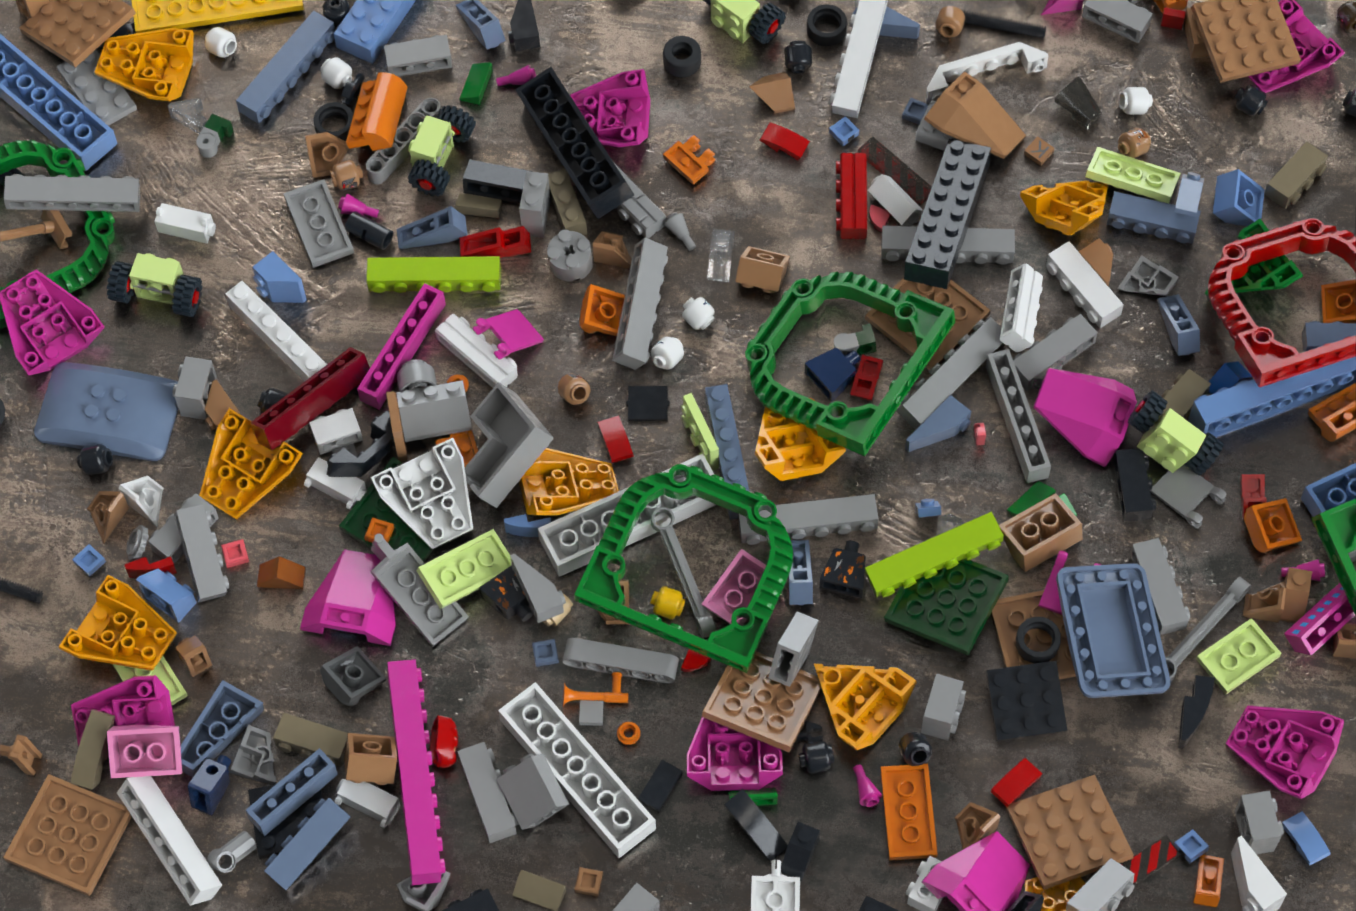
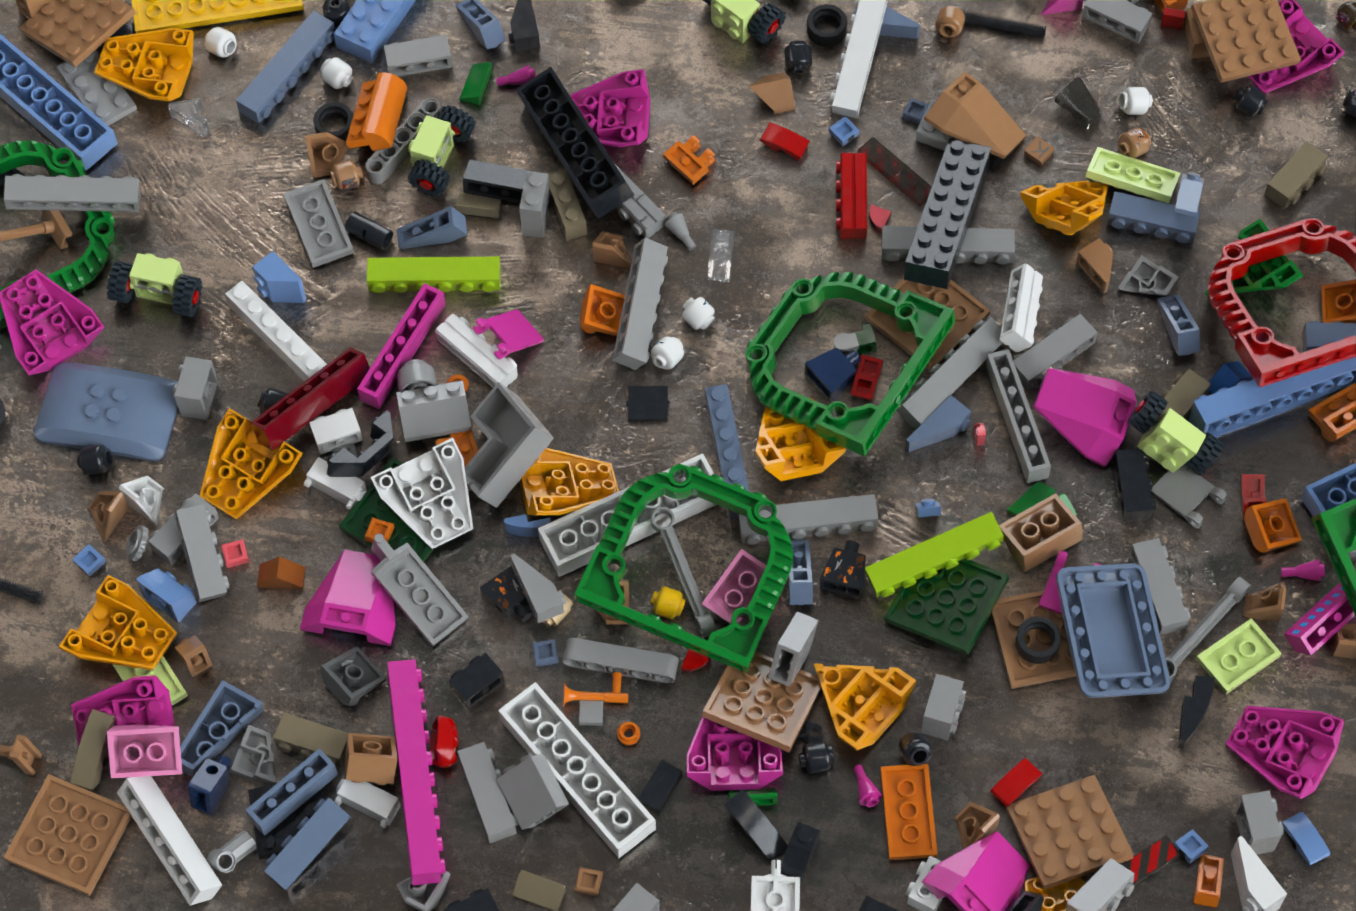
(142, 566): red slope -> none
(184, 223): white brick -> none
(212, 134): leg -> none
(217, 405): medium nougat slope -> none
(350, 204): dark pink cone -> none
(351, 88): black bar -> none
(397, 428): medium nougat tile -> none
(465, 568): yellowish green plate -> none
(476, 680): none -> black brick
(496, 243): red slope -> none
(570, 255): light grey brick -> none
(574, 388): medium nougat head -> none
(615, 439): red slope -> none
(680, 45): black tyre -> none
(700, 432): yellowish green plate -> none
(762, 269): medium nougat slope -> none
(895, 200): white brick -> none
(1026, 700): black plate -> none
(1031, 58): white slope -> none
(1084, 285): white brick -> none
(1238, 199): medium blue slope -> none
(1297, 594): medium nougat slope -> none

